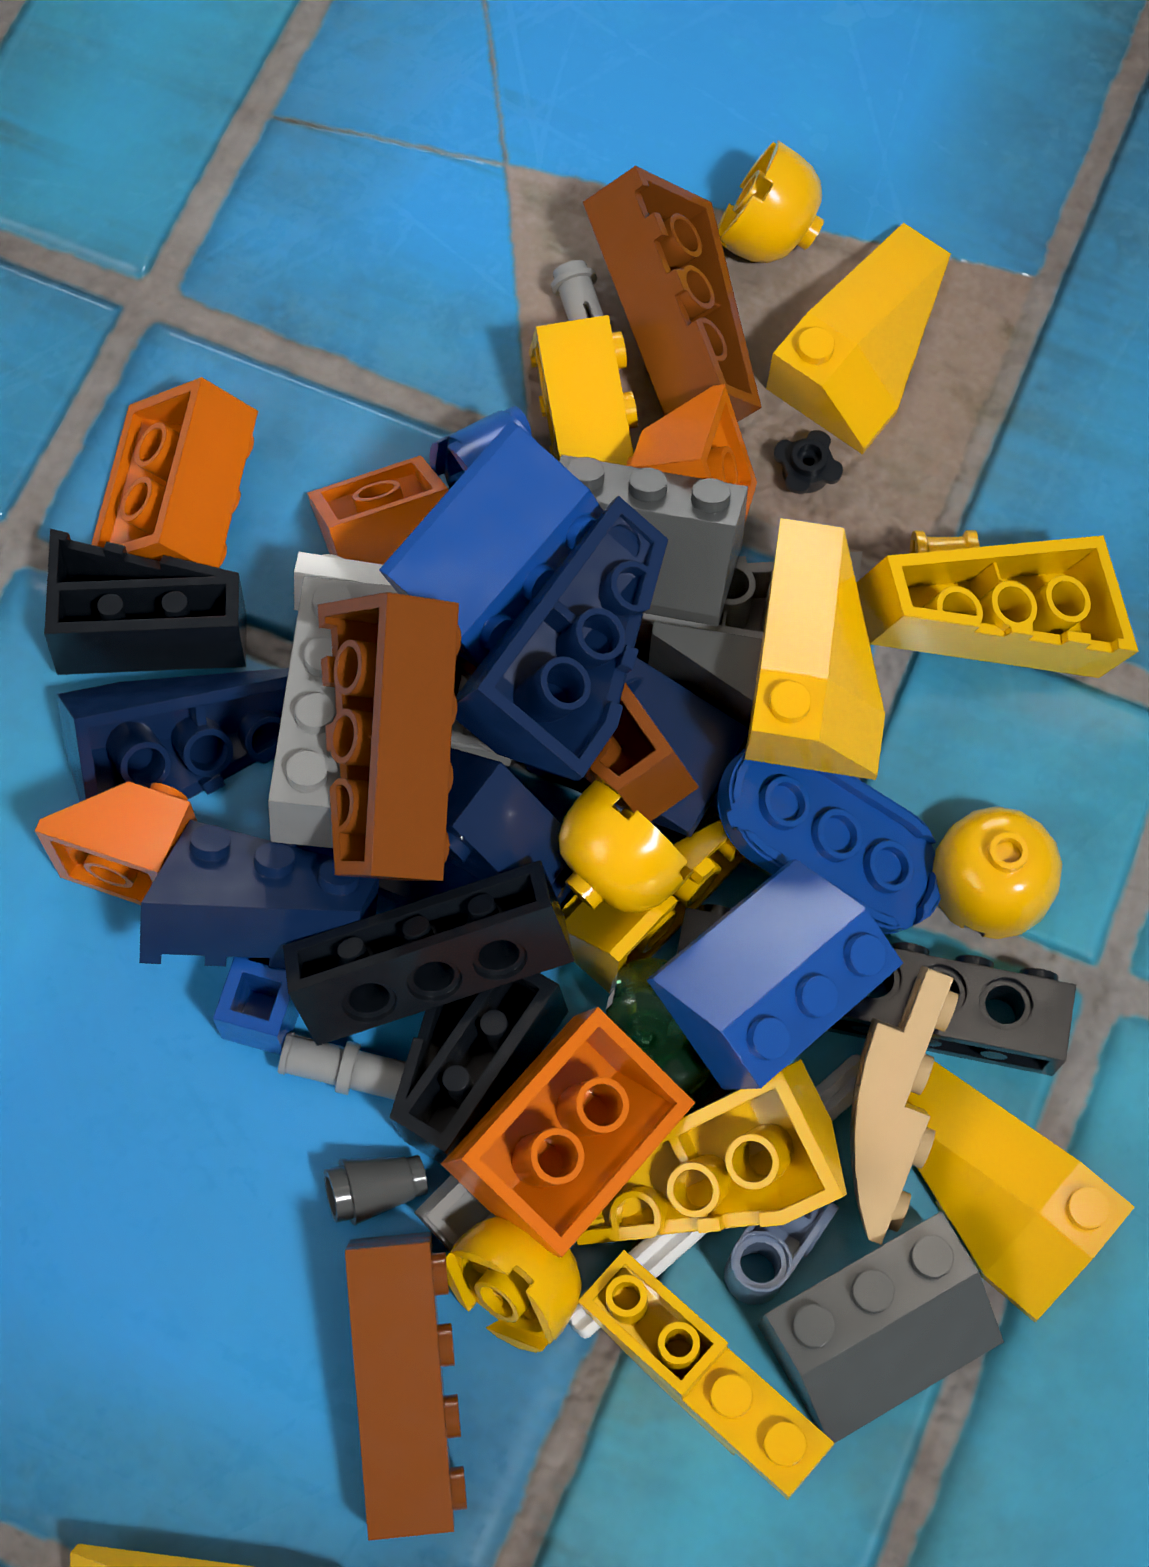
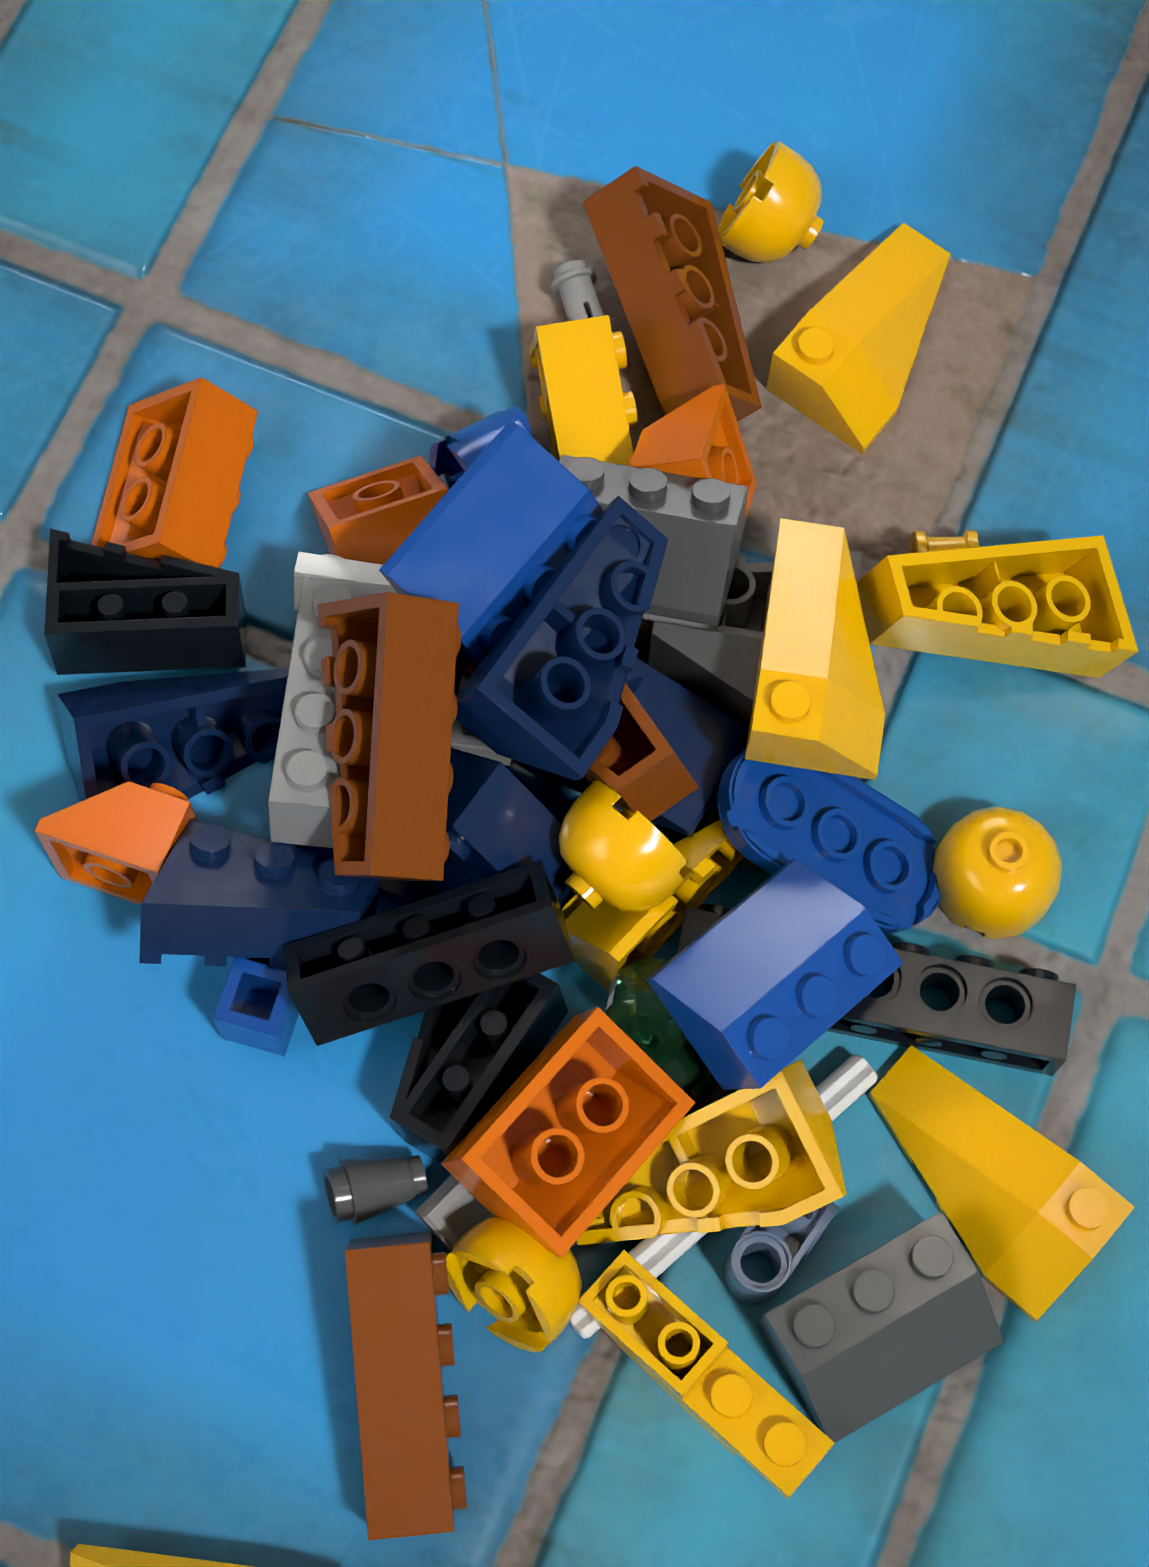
(341, 1066): light grey pin -> none
(804, 478): black plate -> none
(884, 1128): tan slope -> none

